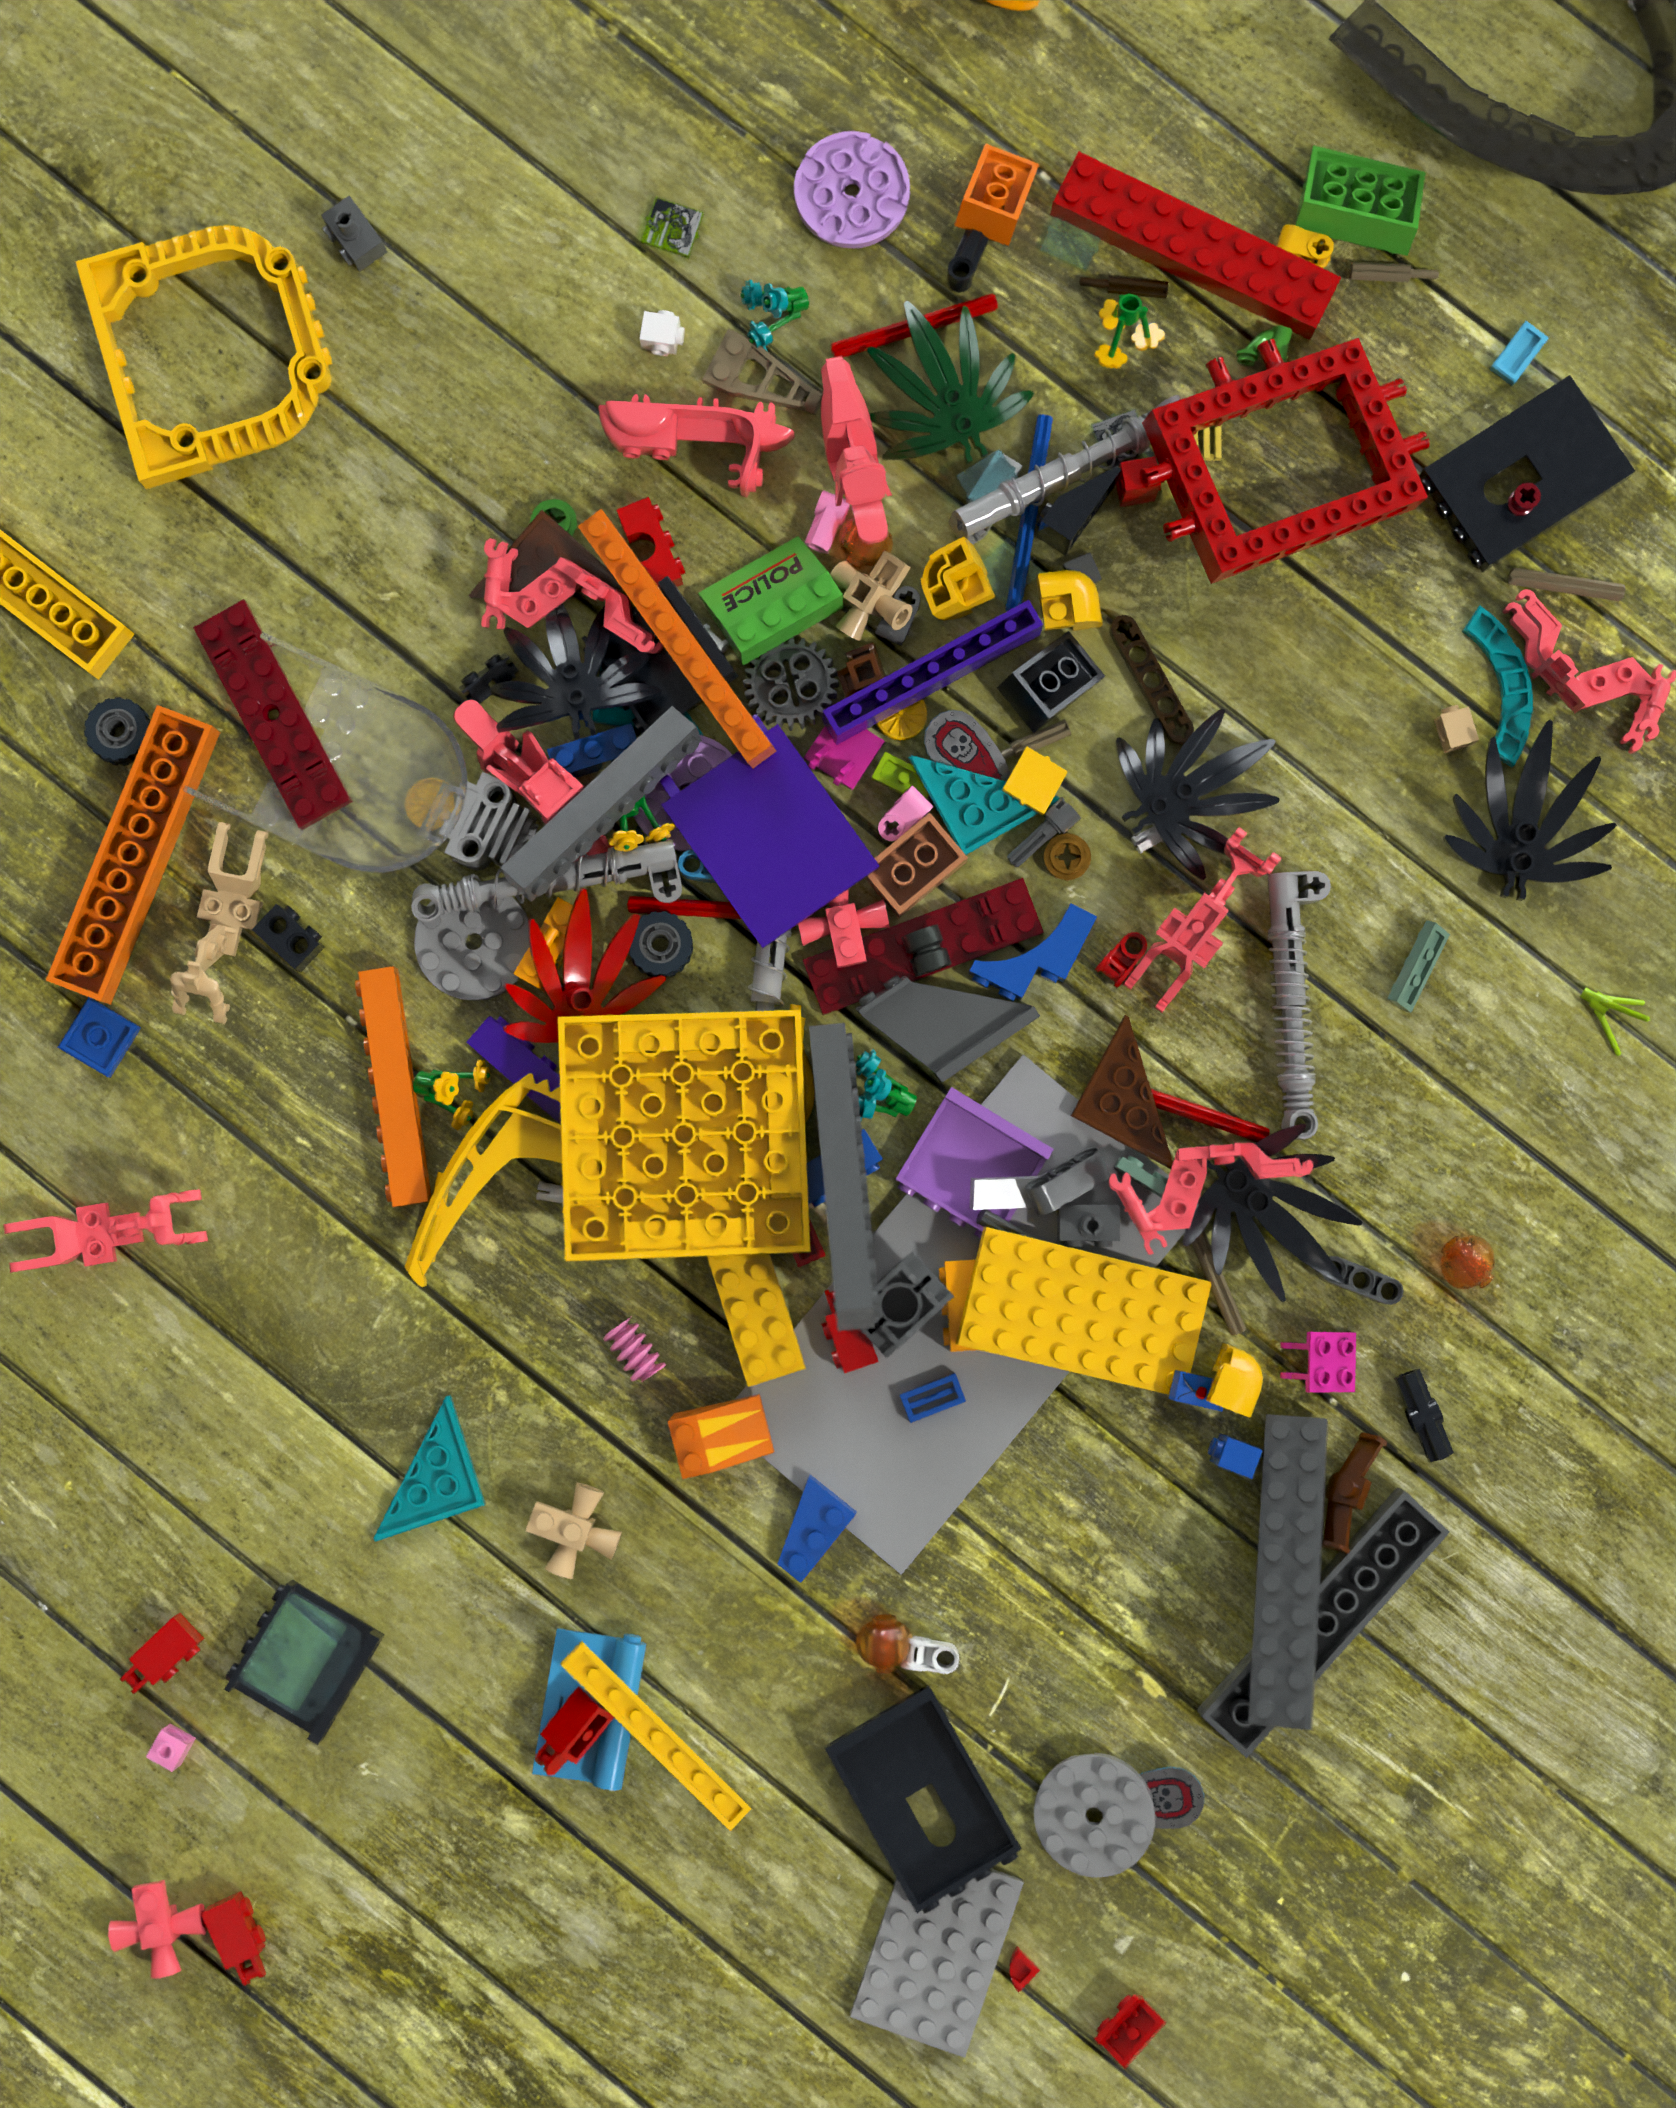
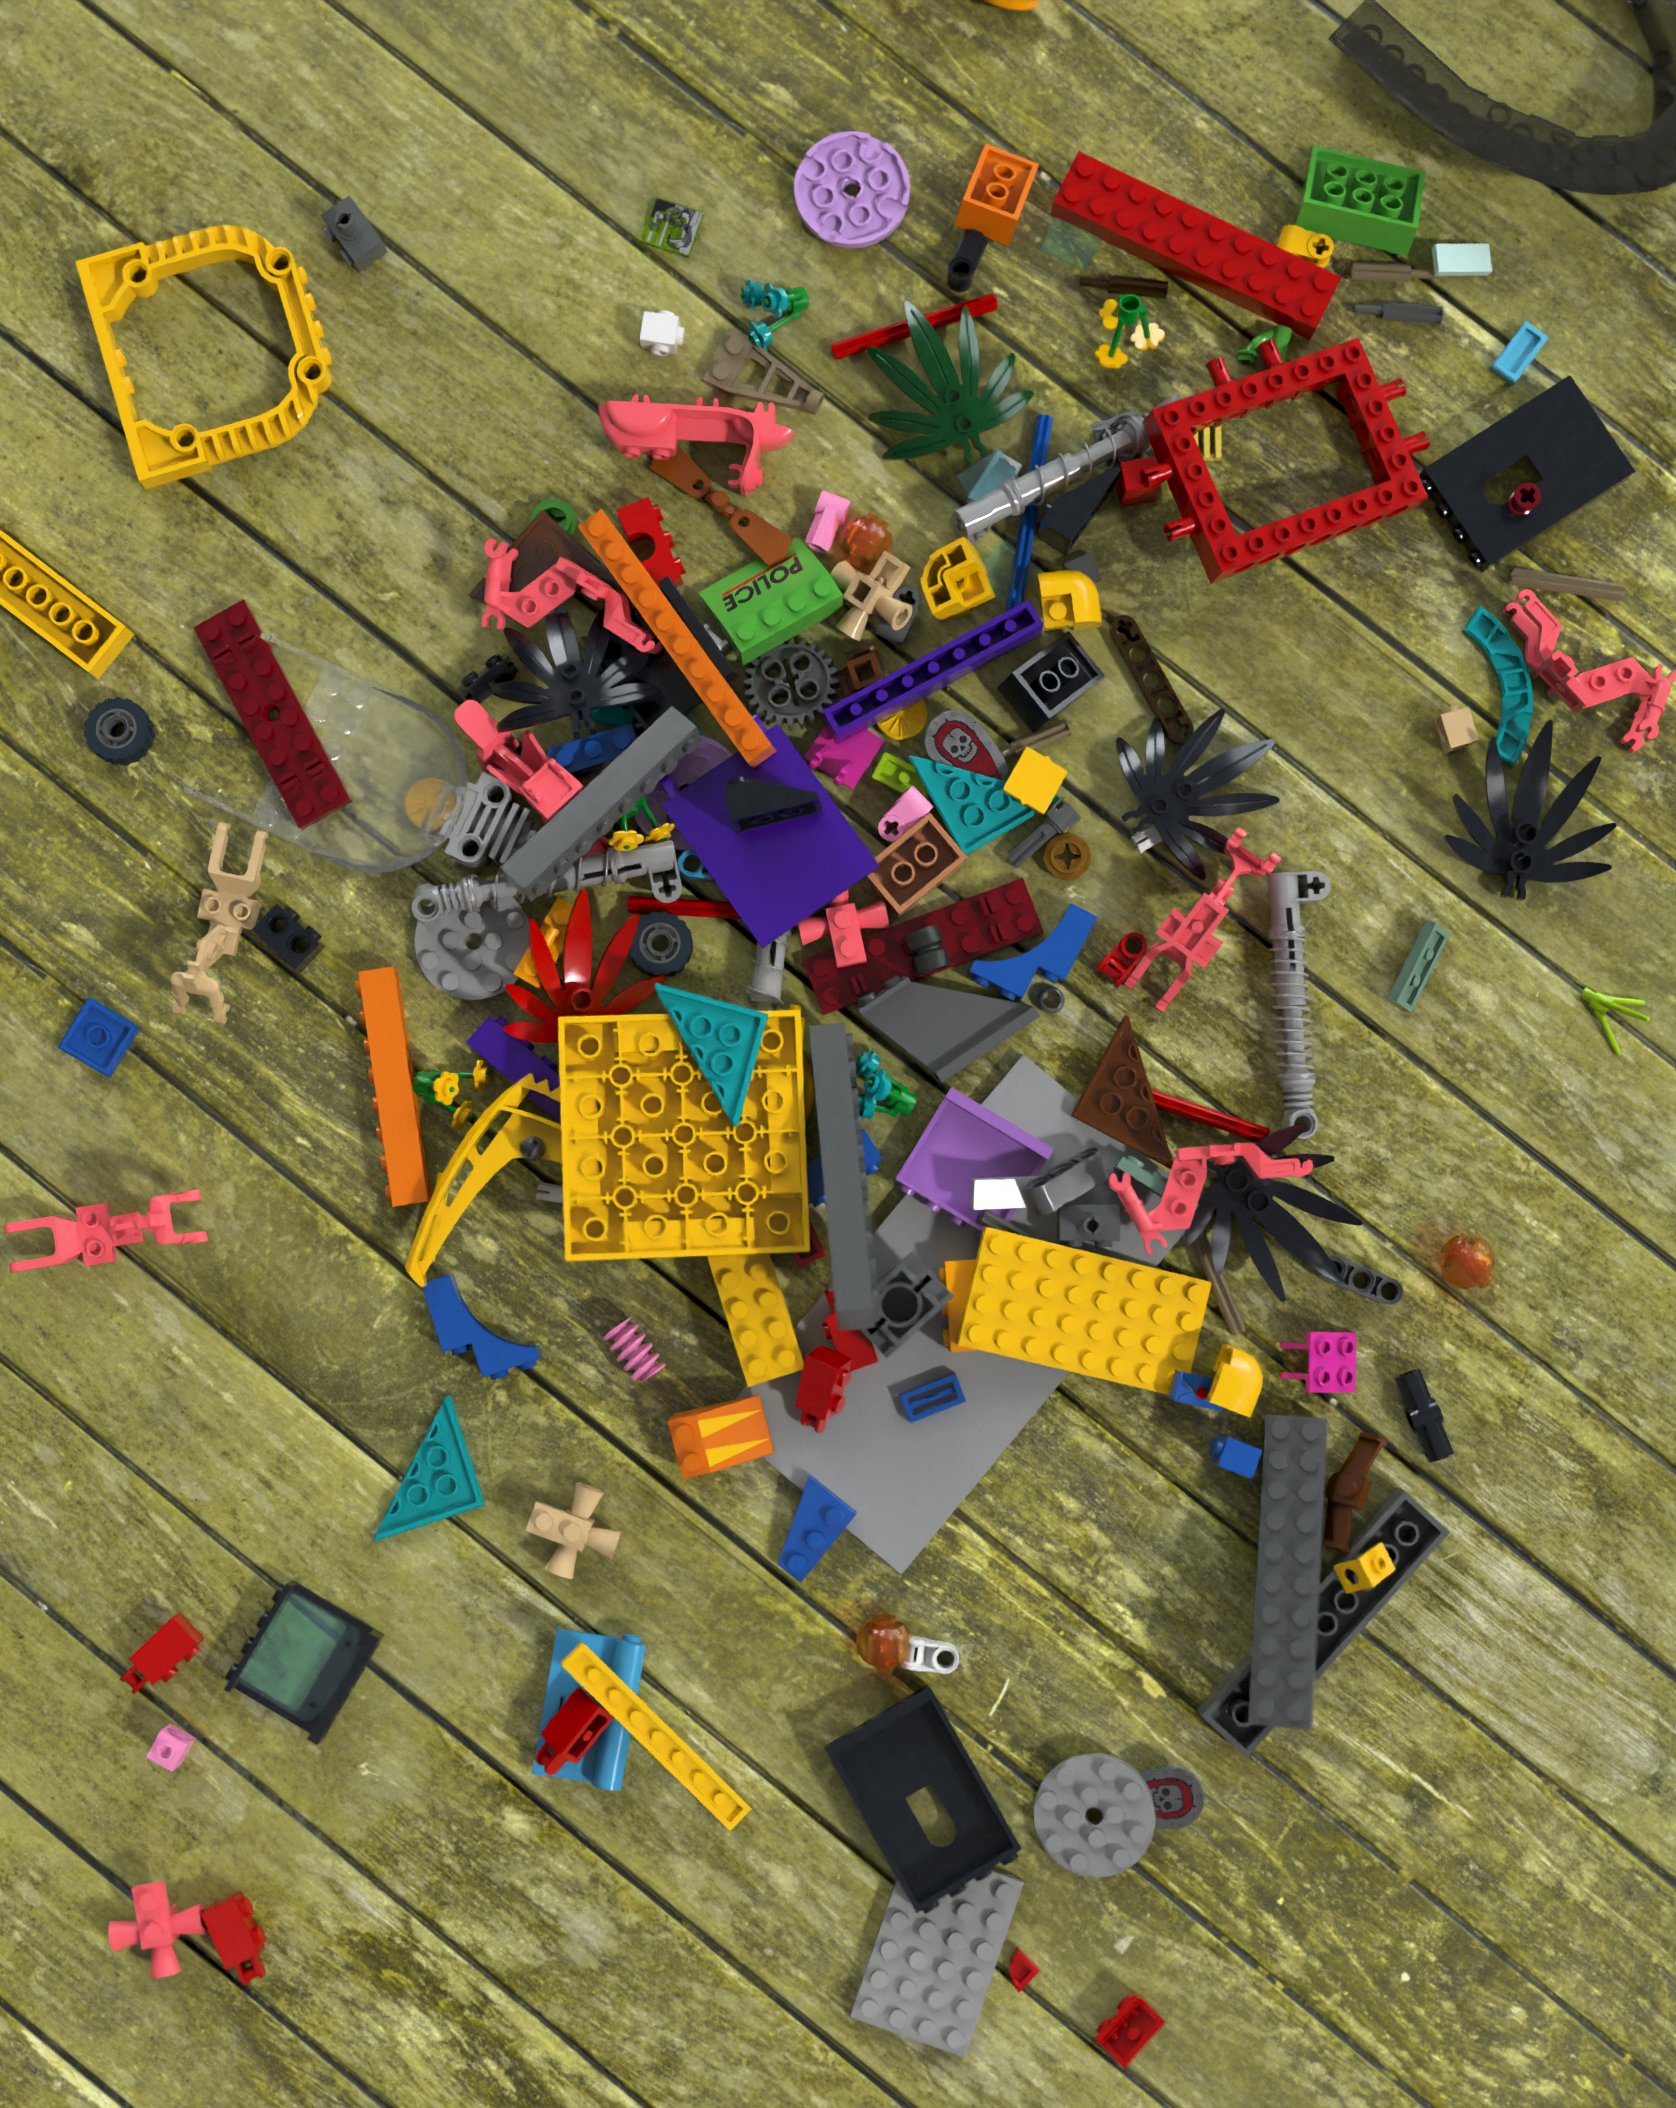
(133, 855): orange brick -> none
(459, 1327): none -> blue arch
(536, 1150): none -> dark grey hinge
(721, 1040): none -> teal tile
(760, 536): none -> dark orange piece
(763, 803): none -> black slope
(822, 1386): none -> red brick
(853, 450): coral piece -> none
(1051, 1010): none -> dark grey piece
(1369, 1567): none -> yellow bracket
(1403, 312): none -> dark grey axle
(1461, 259): none -> light aqua tile

